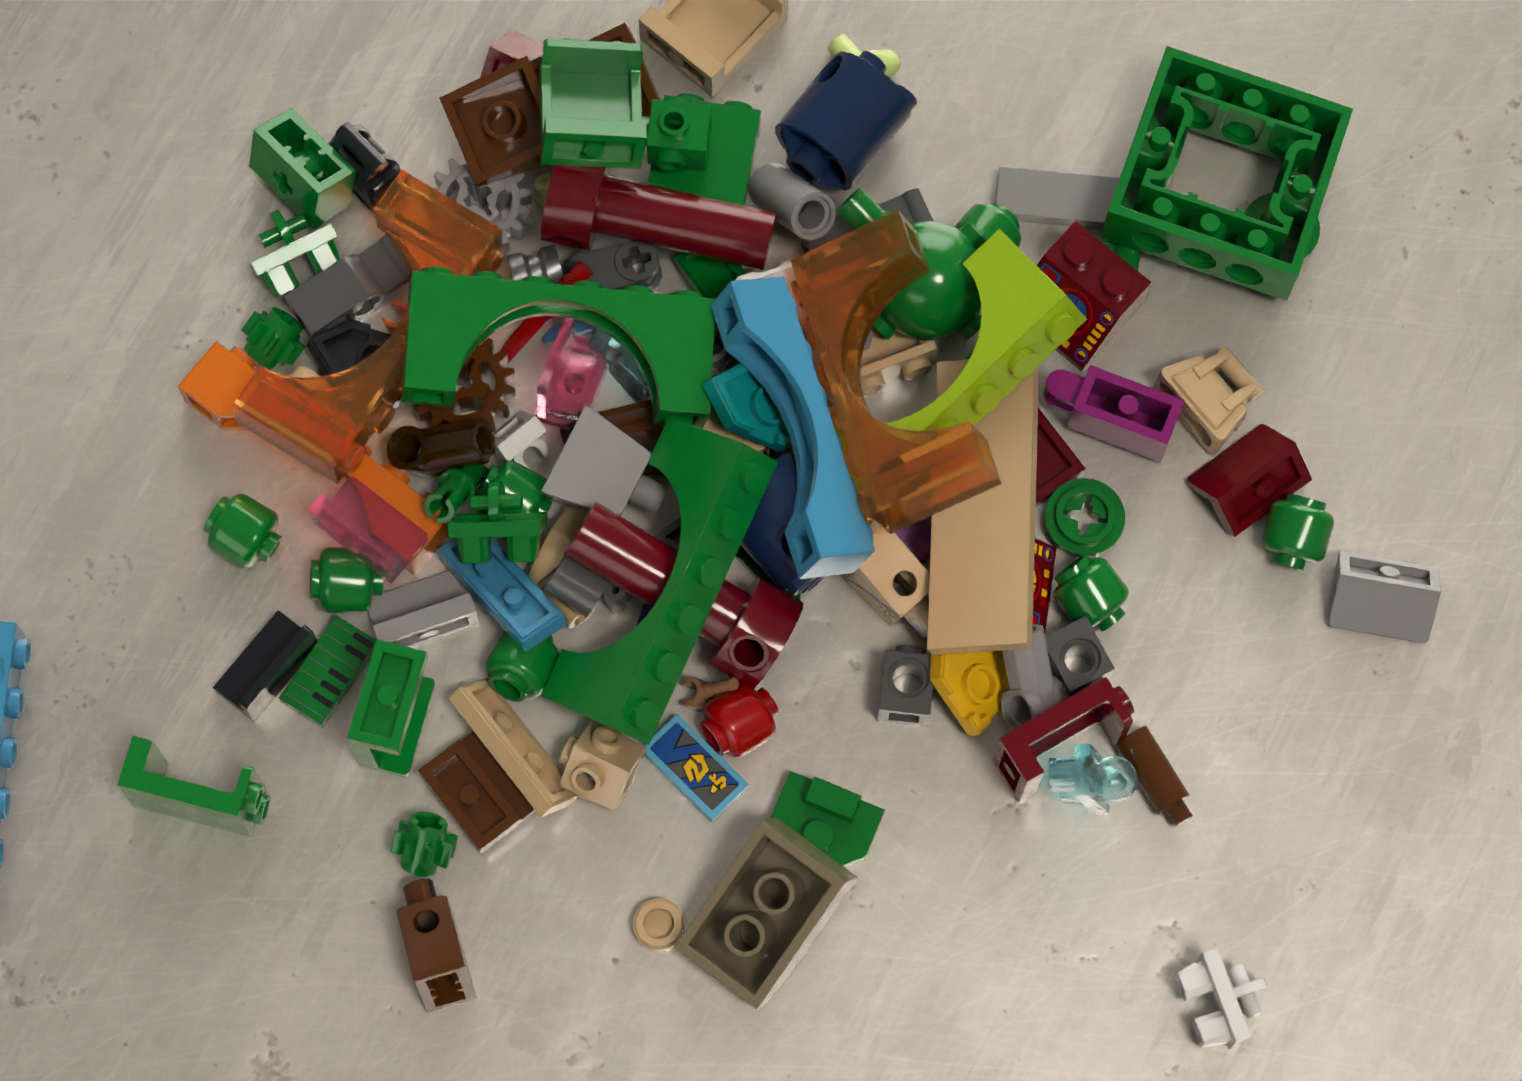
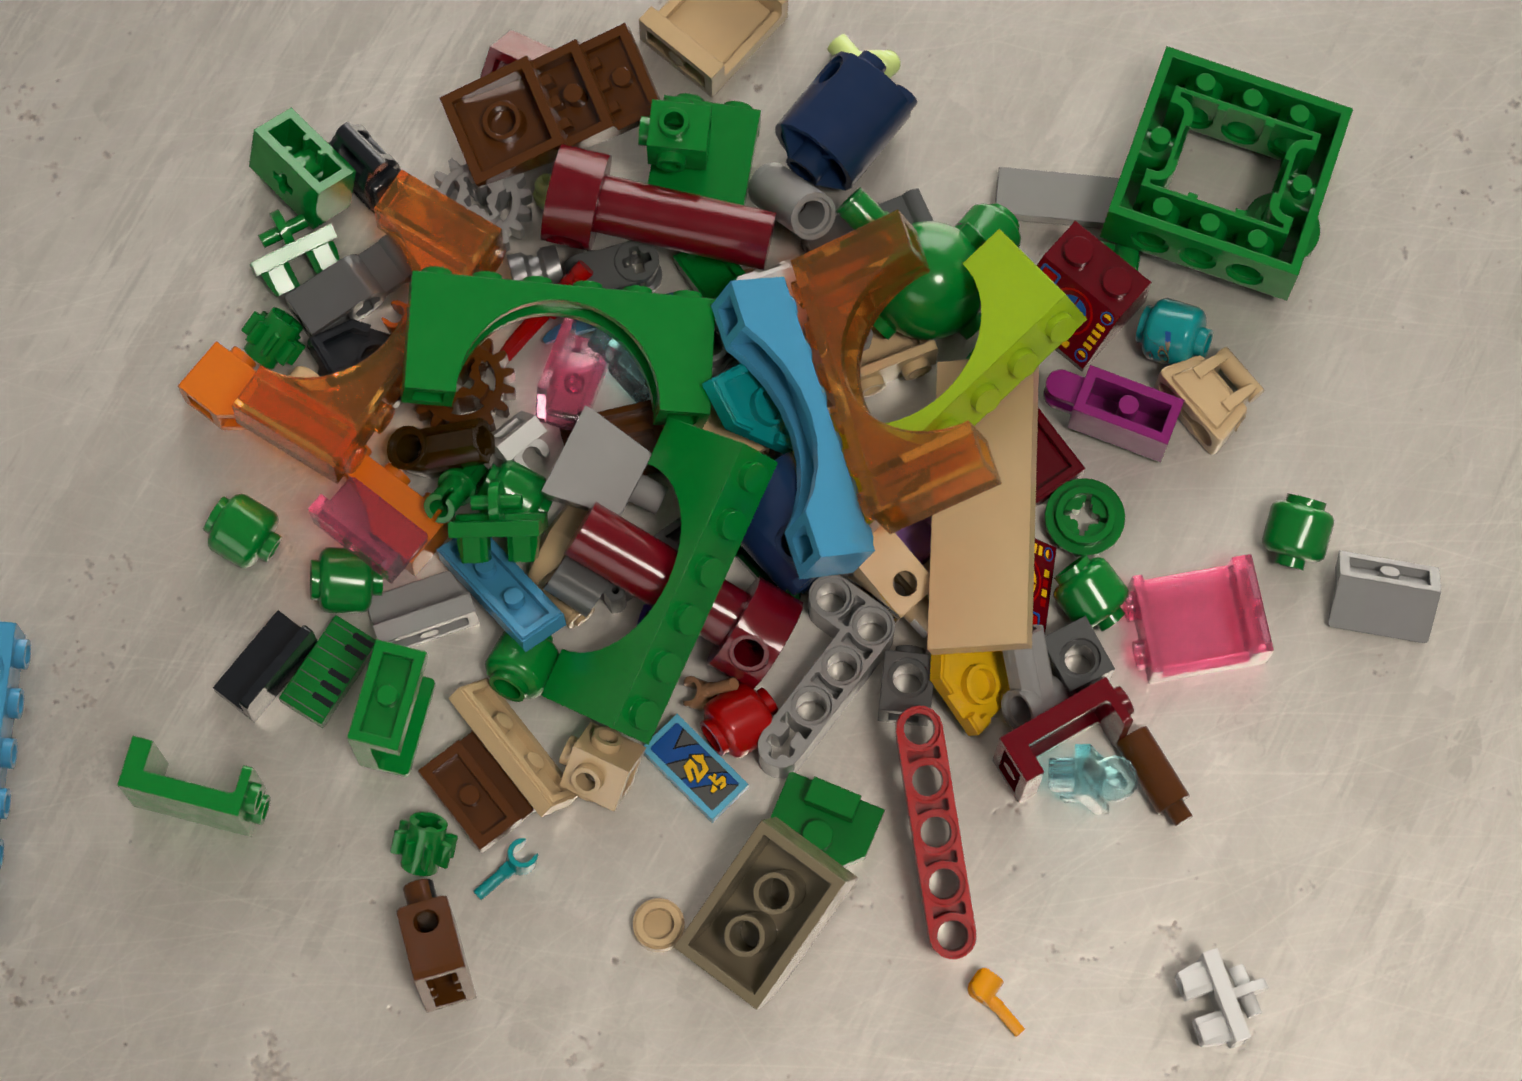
(507, 869): none -> teal hand
(591, 104): green panel -> none
(818, 684): none -> light grey beam
(945, 856): none -> red beam
(983, 989): none -> light orange hand
(1173, 332): none -> teal head
(1198, 621): none -> clear pink panel
(1251, 477): dark red panel -> none

